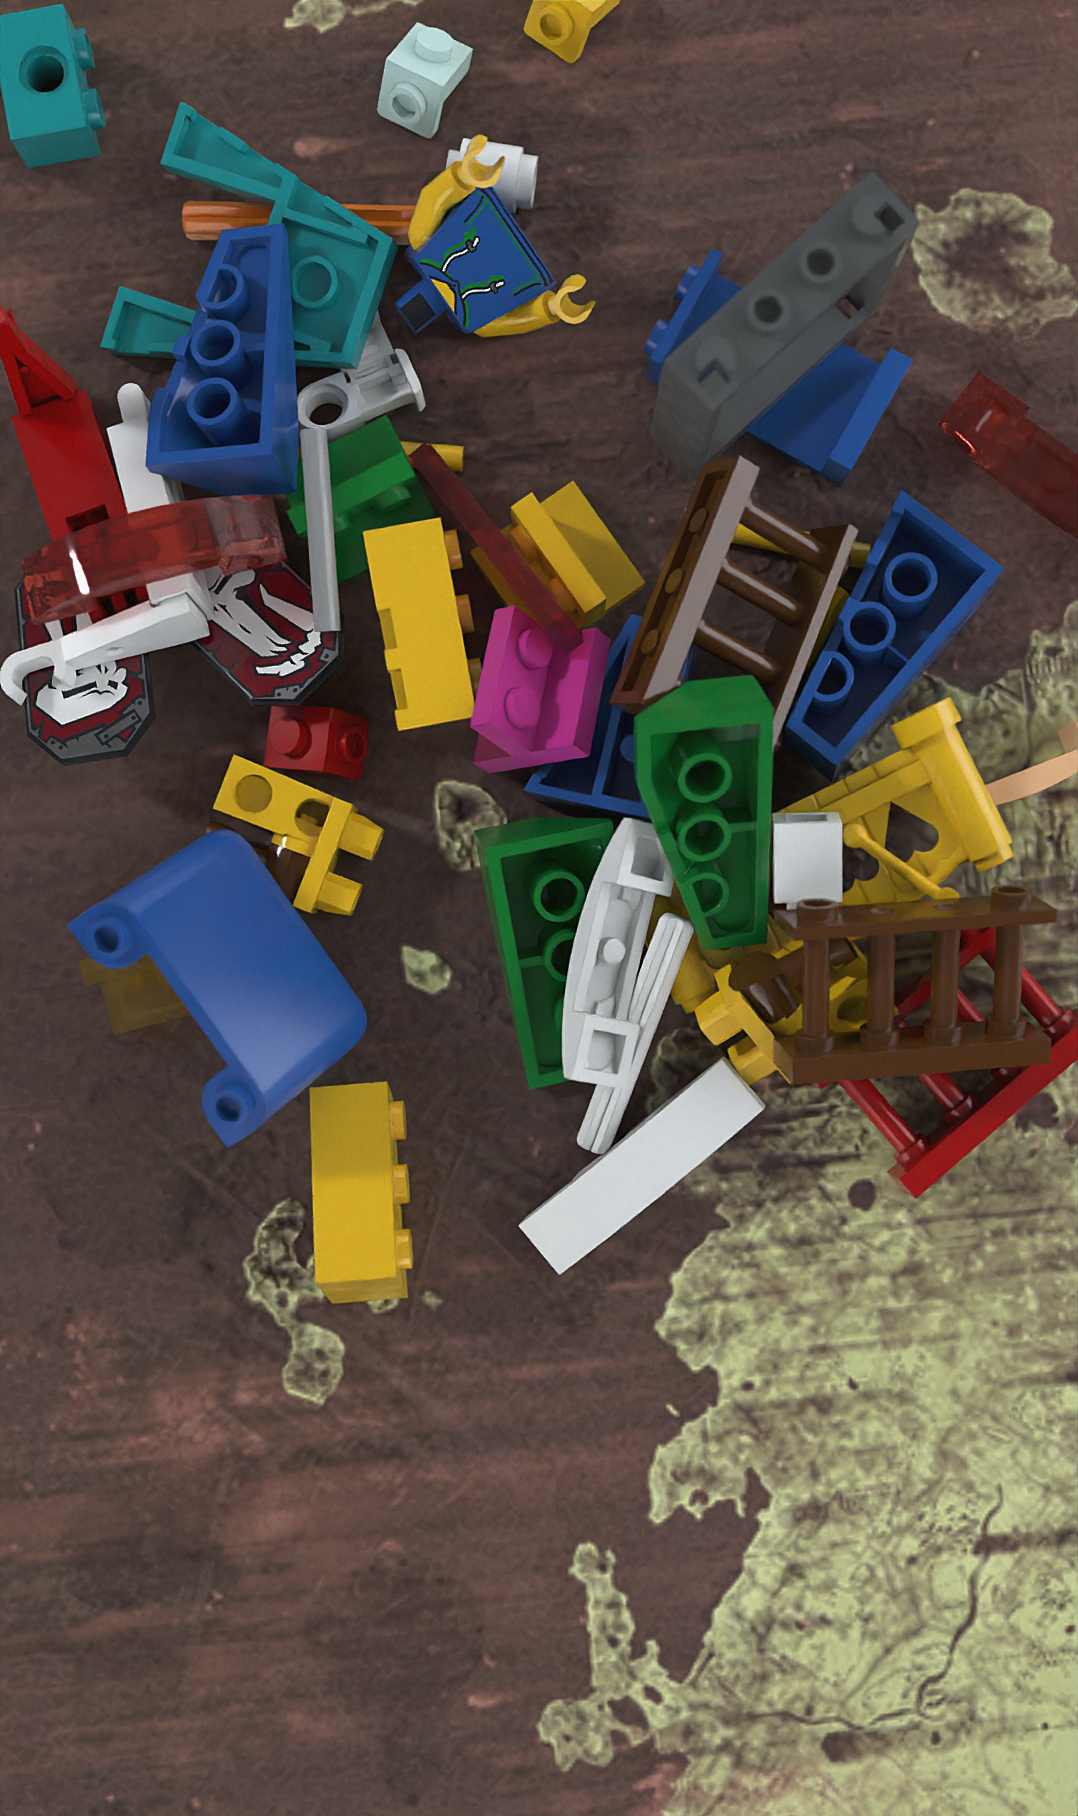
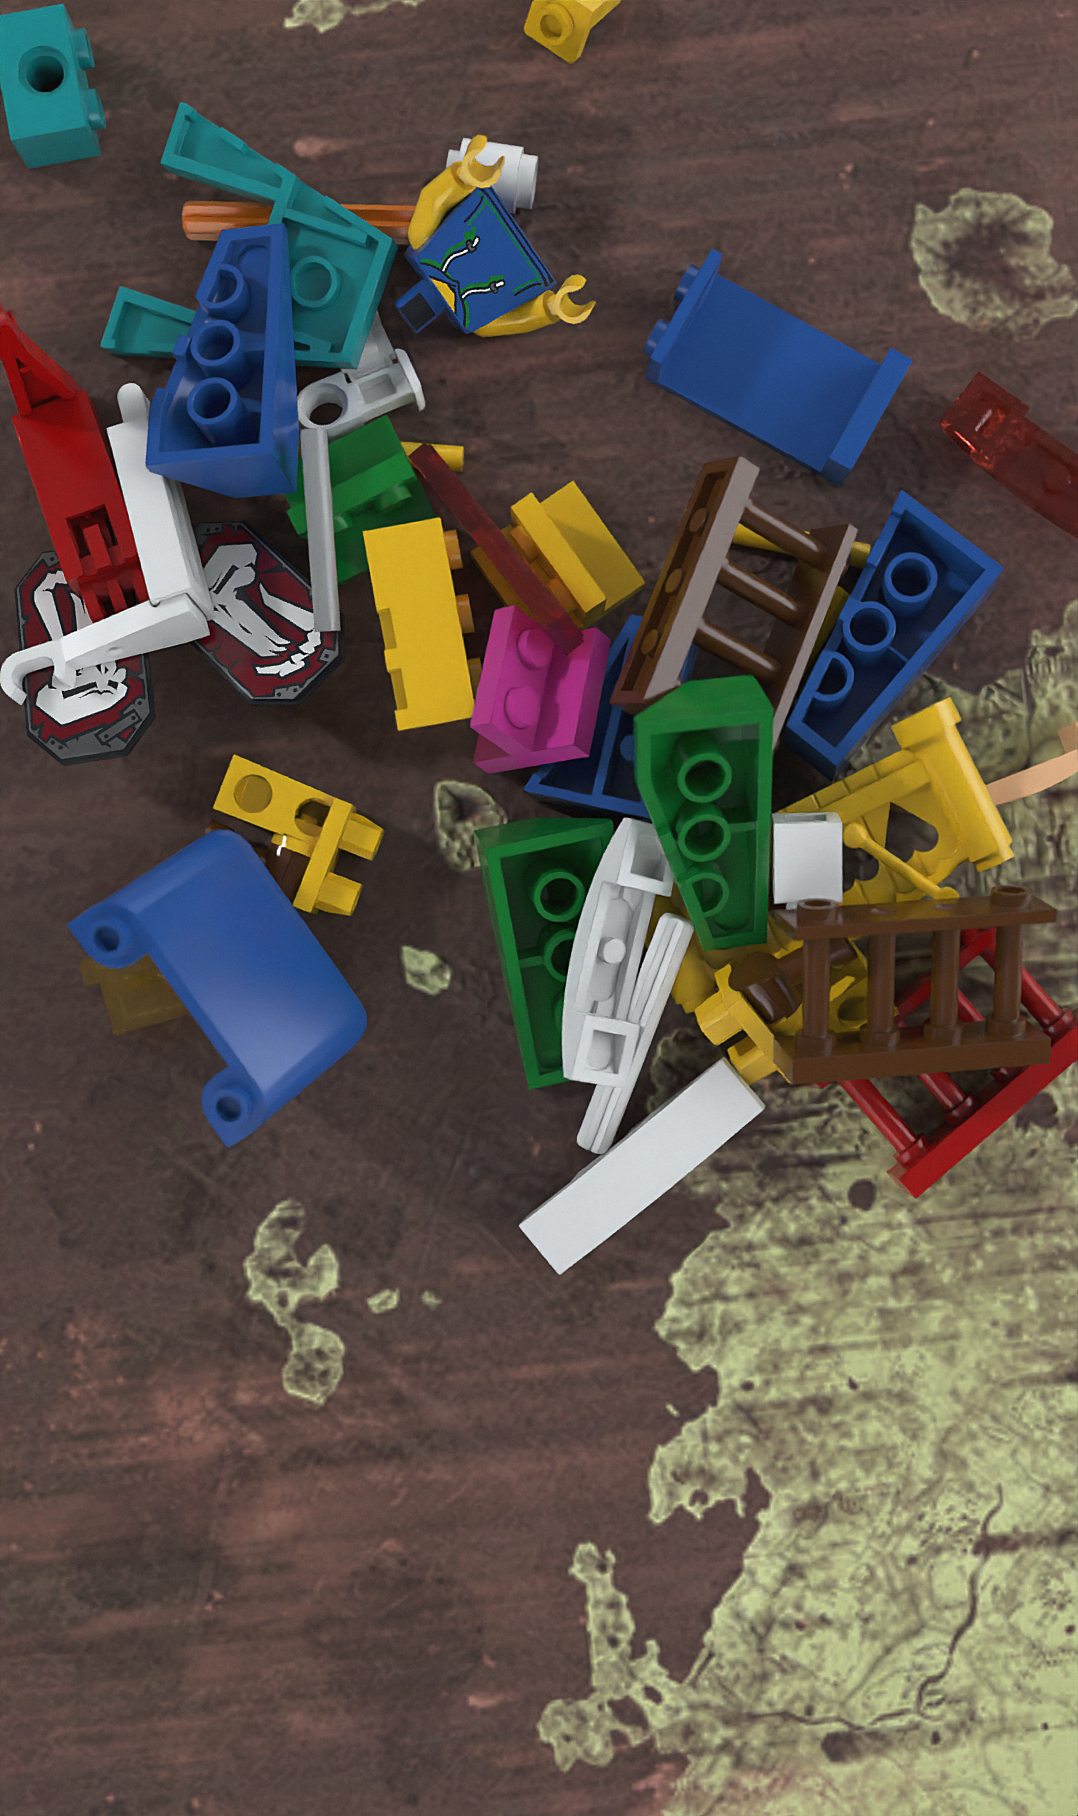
(149, 548): clear red slope -> none
(316, 741): red bracket -> none
(359, 1193): yellow wedge -> none
(421, 77): light aqua bracket -> none
(780, 326): dark grey window -> none

